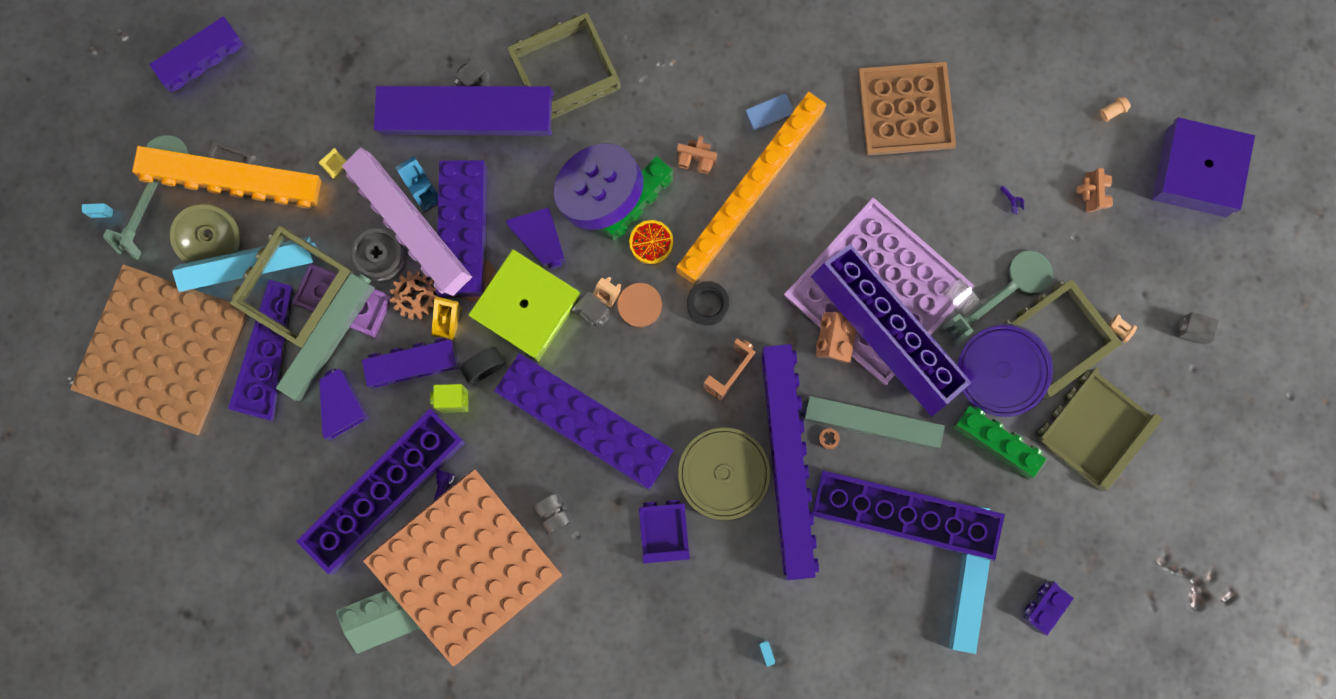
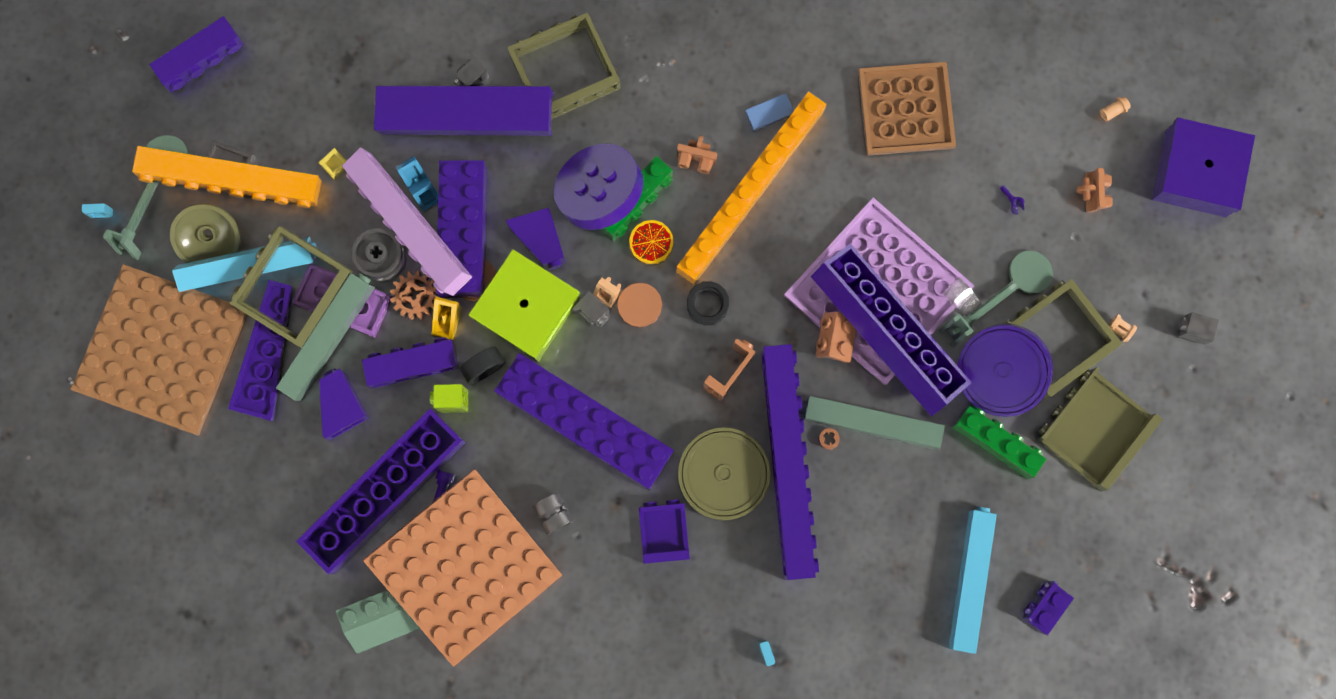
(908, 515): dark purple tile -> none

